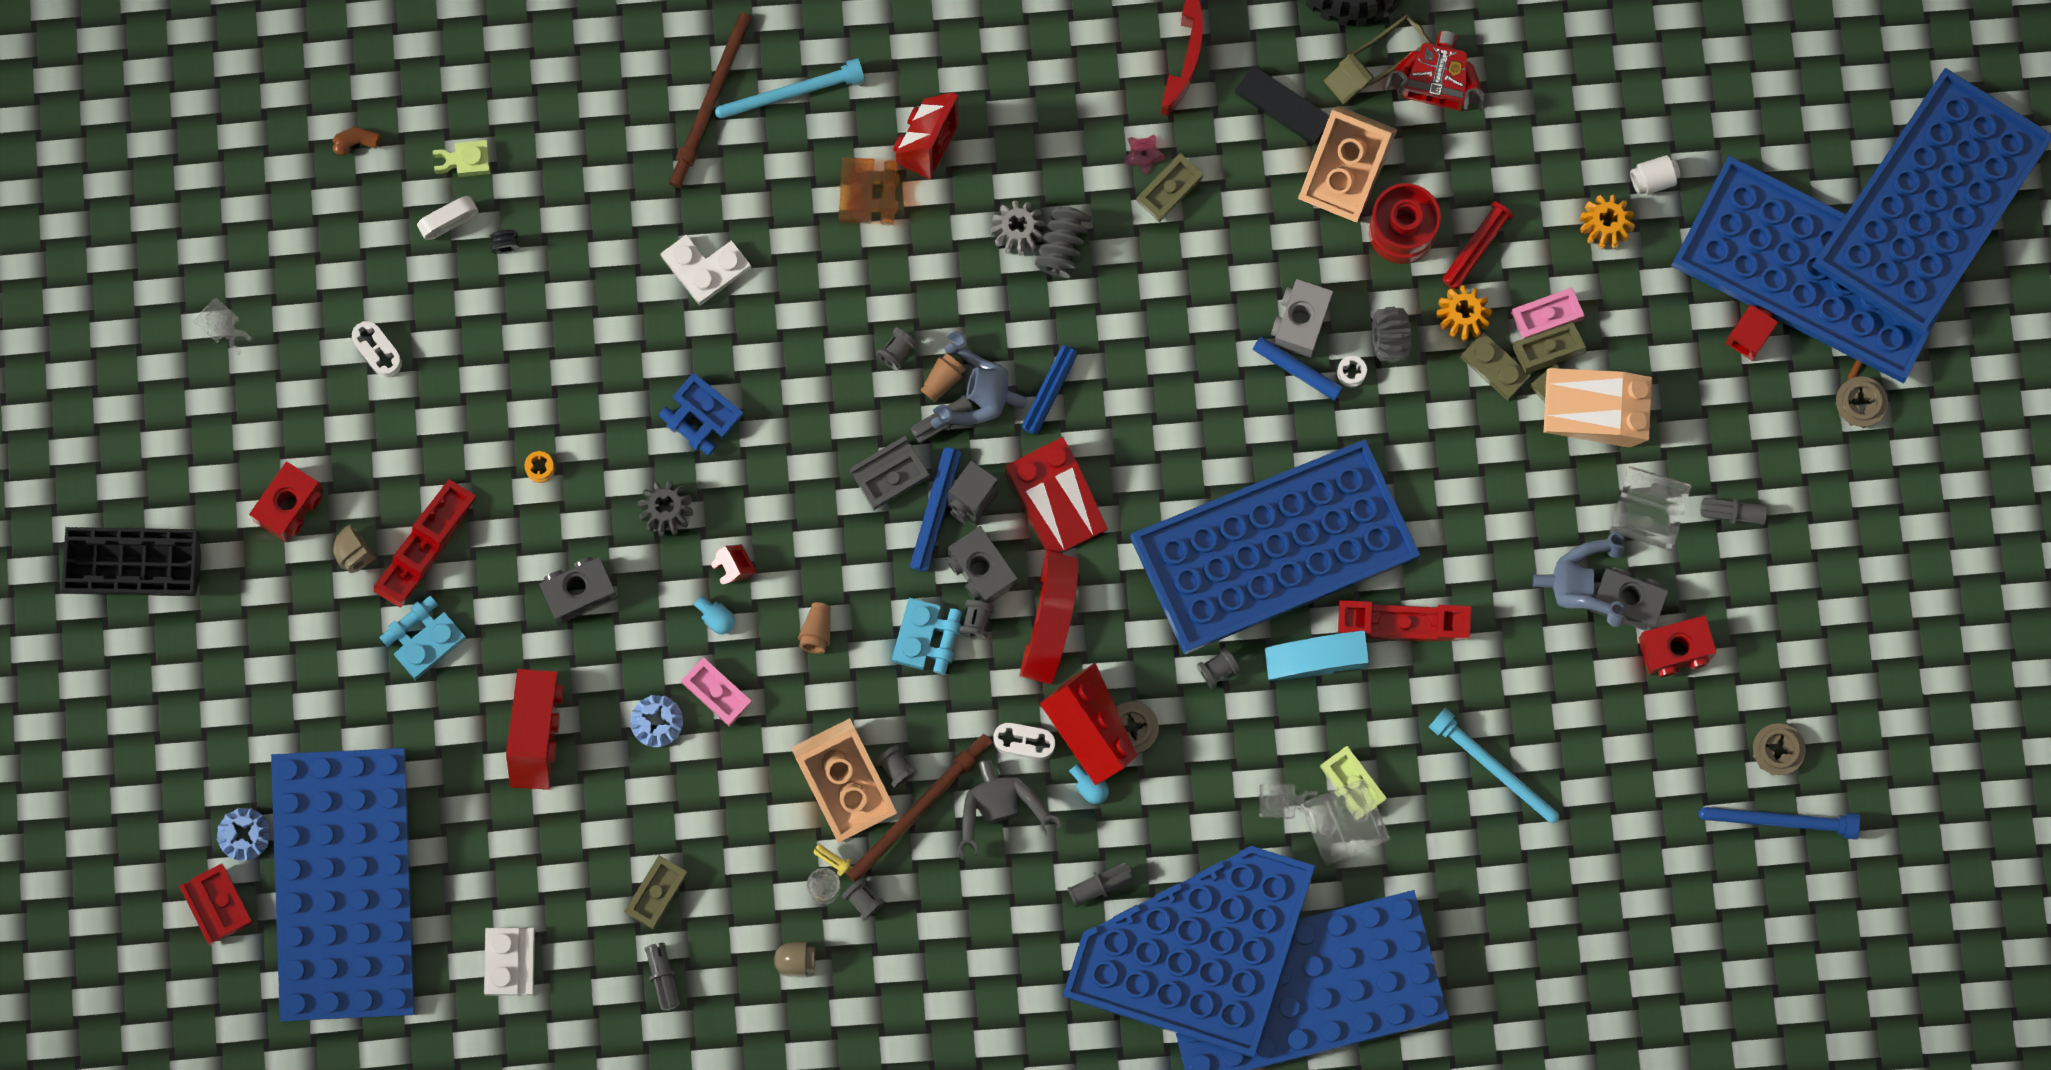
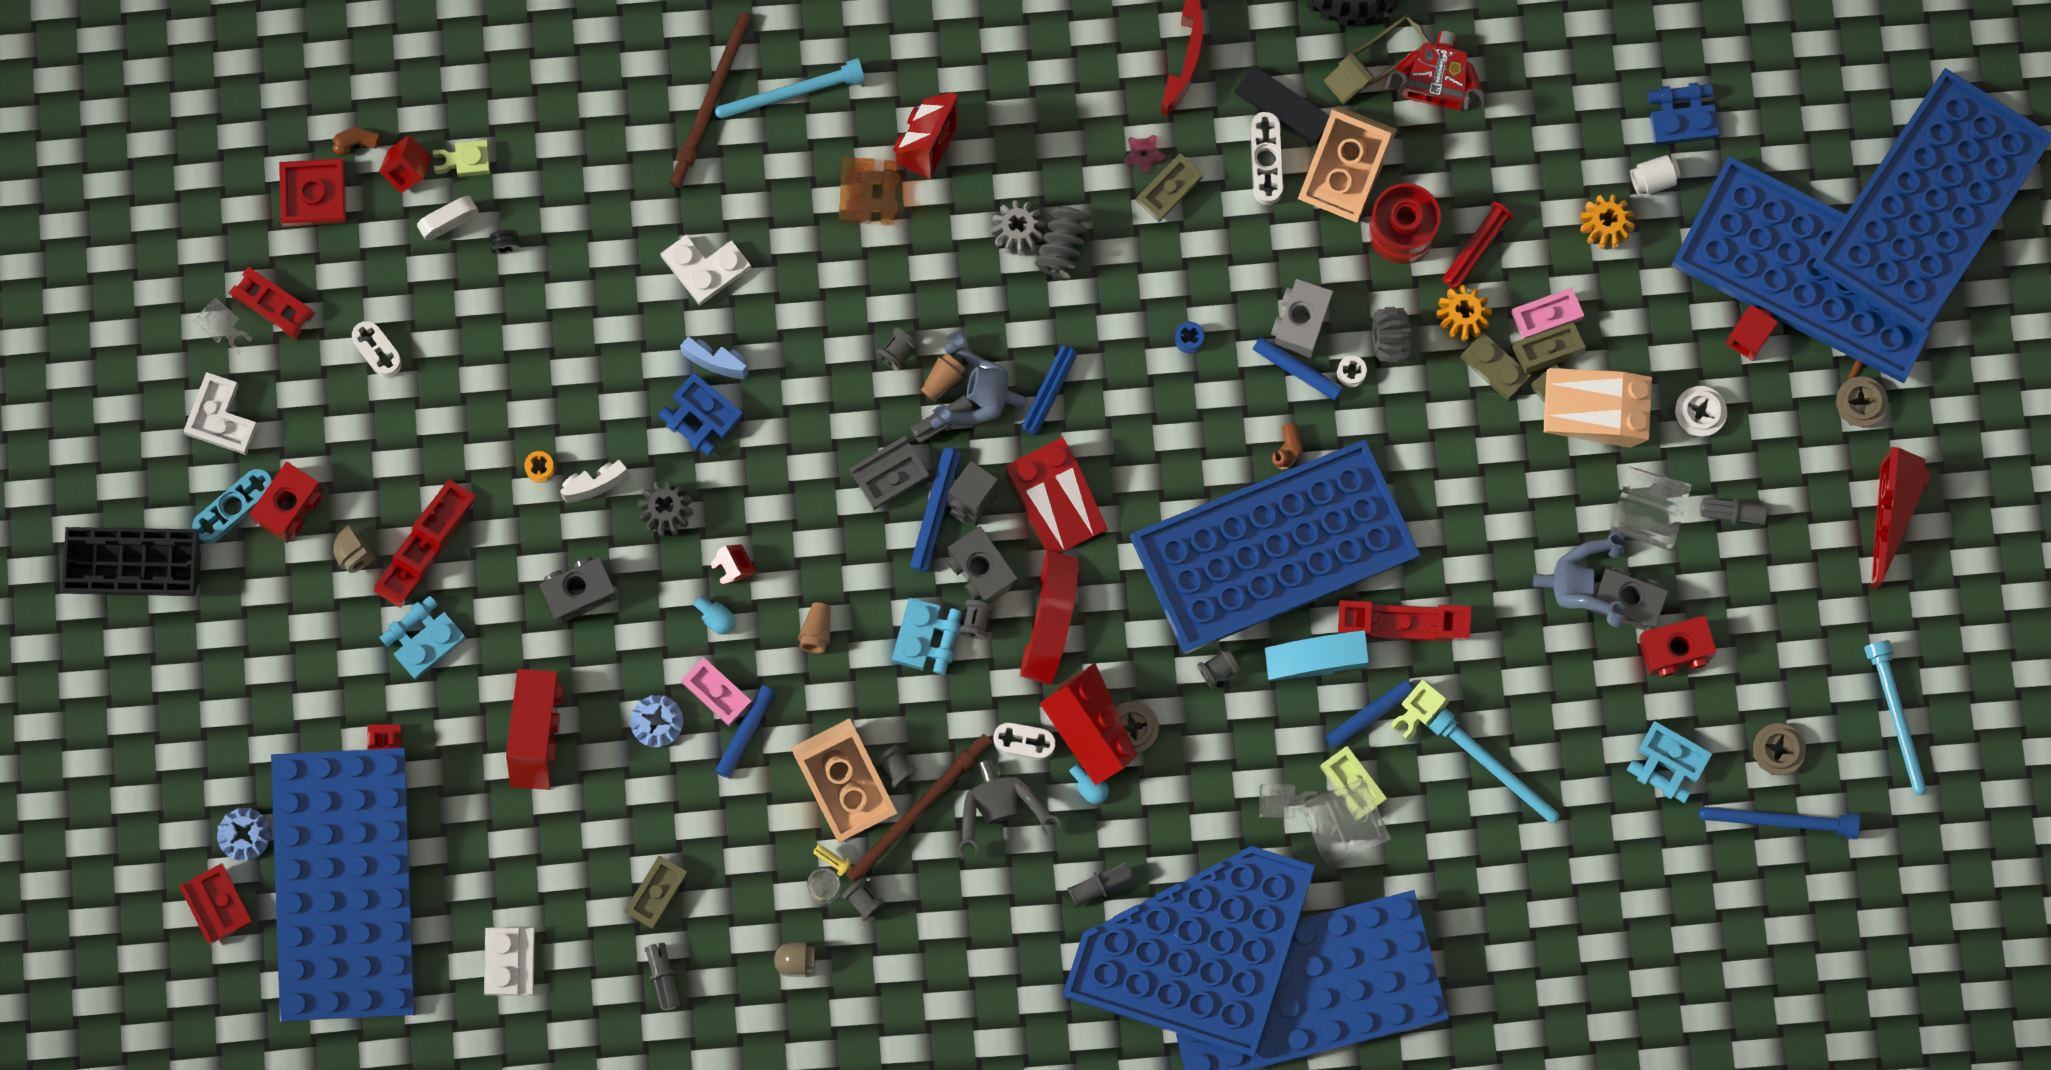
(211, 420): none -> white plate
(233, 492): none -> medium azure beam
(271, 302): none -> red plate
(312, 192): none -> red plate
(384, 736): none -> red tile
(405, 164): none -> red panel
(584, 487): none -> white slope
(723, 362): none -> light blue slope
(745, 732): none -> blue piece
(1189, 347): none -> blue bush
(1274, 136): none -> white beam
(1291, 449): none -> dark orange arm
(1369, 714): none -> blue piece
(1423, 706): none -> yellowish green plate
(1675, 754): none -> medium azure plate
(1683, 124): none -> blue plate
(1694, 398): none -> white gear
(1880, 656): none -> medium azure piece
(1899, 490): none -> red wedge

